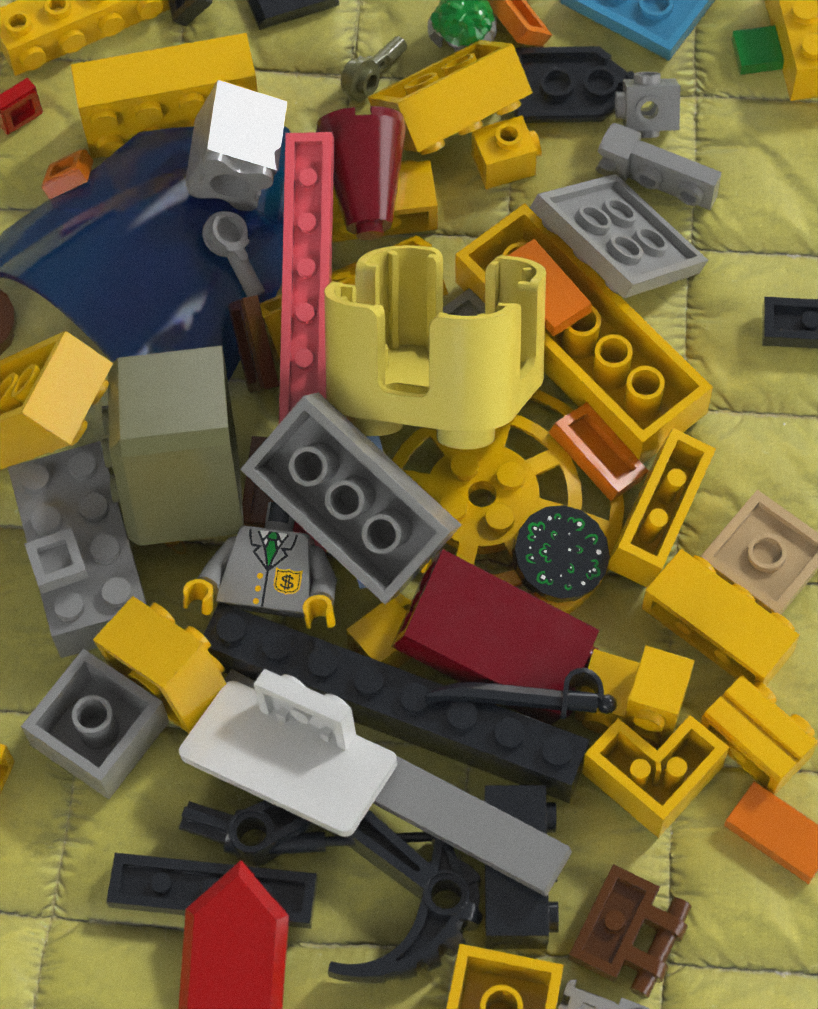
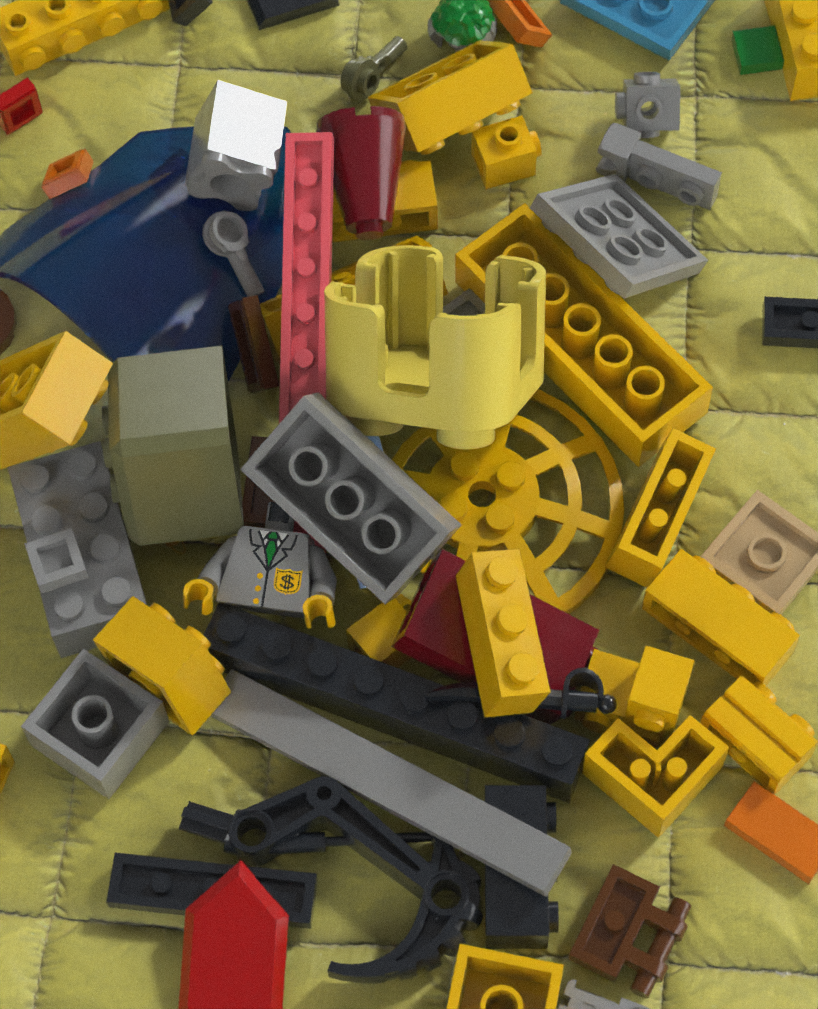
(155, 88): yellow brick -> none
(291, 750): white bracket -> none
(502, 633): none -> yellow brick
(560, 553): black tile -> none
(563, 300): orange tile -> none
(569, 84): black tile -> none
(598, 451): orange tile -> none

